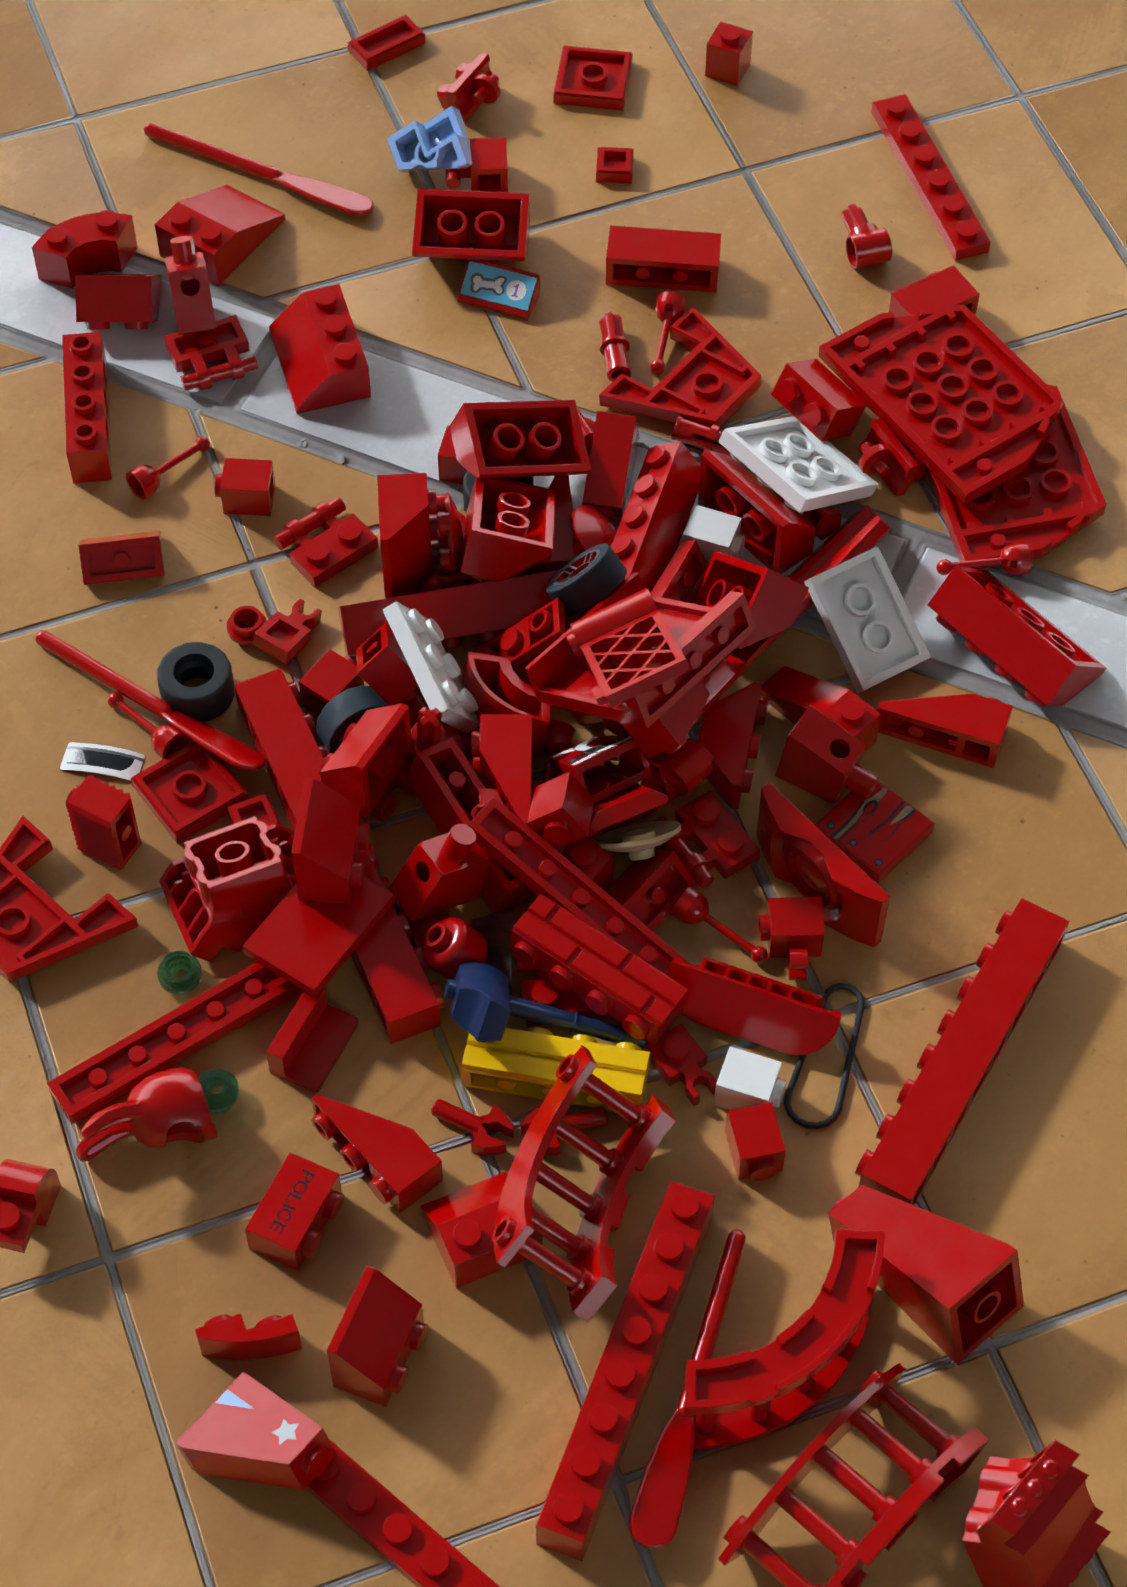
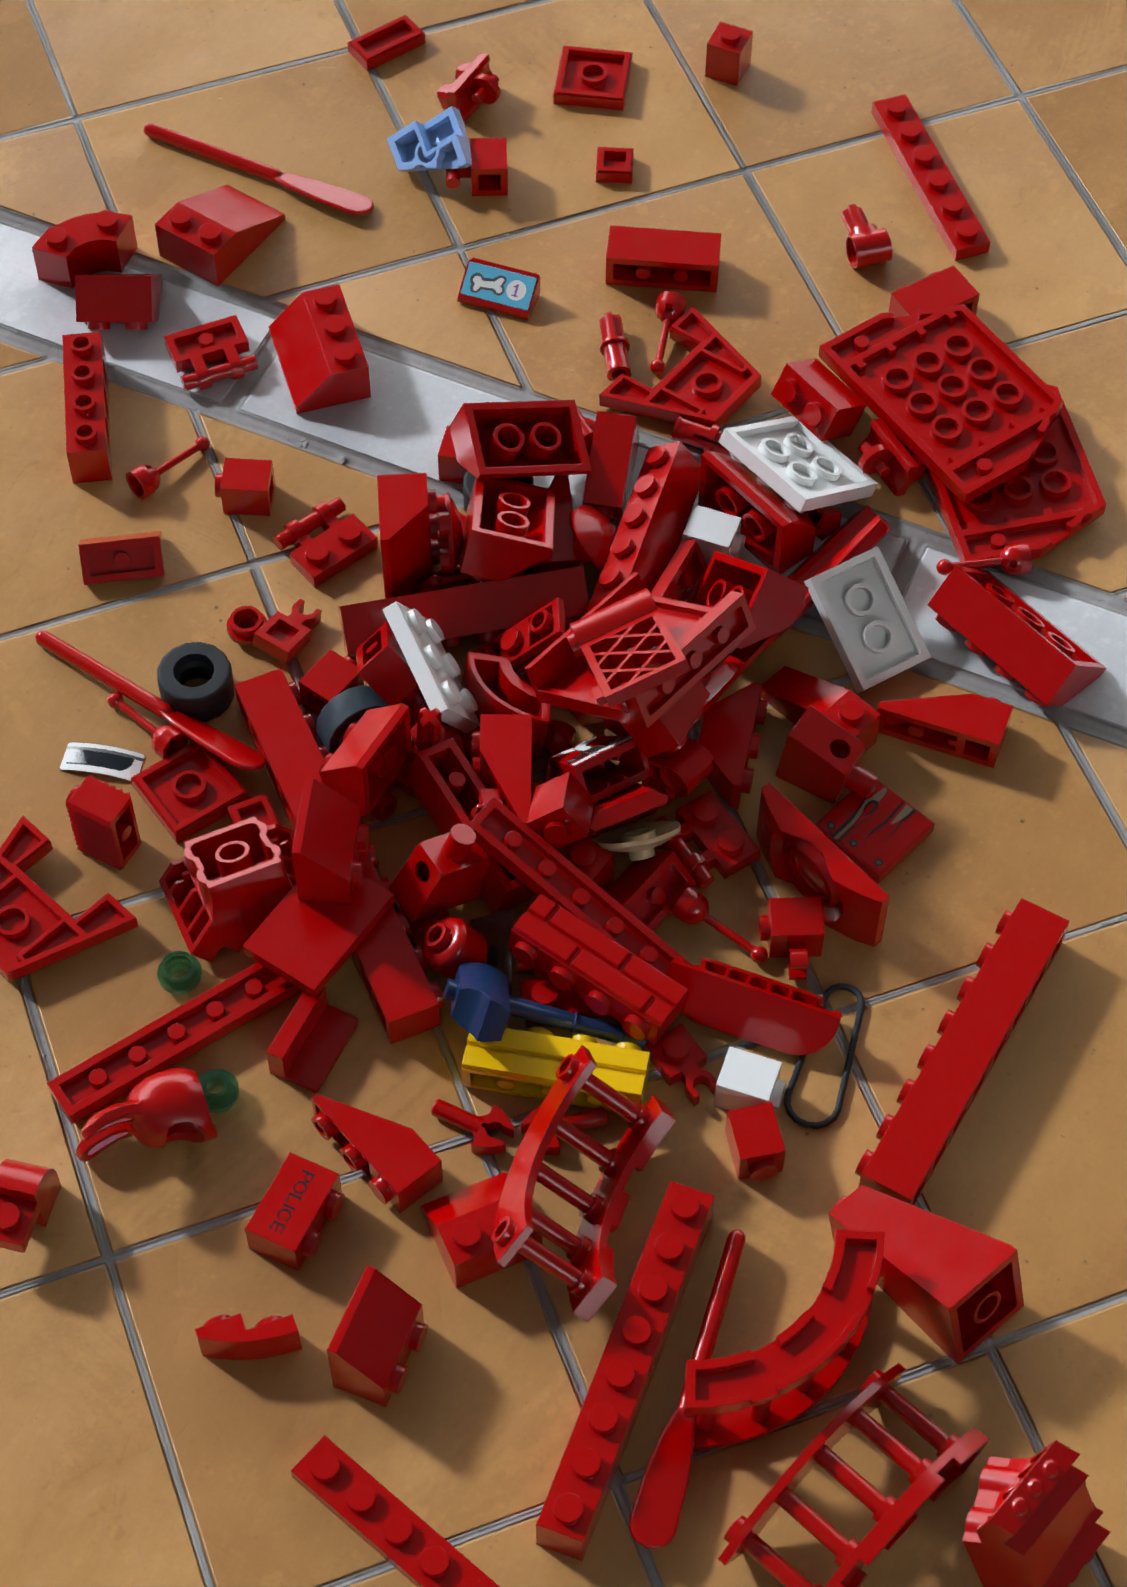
(192, 295): red torso -> none
(256, 1439): slope -> none
(471, 225): red slope -> none
(587, 579): black wheel -> none

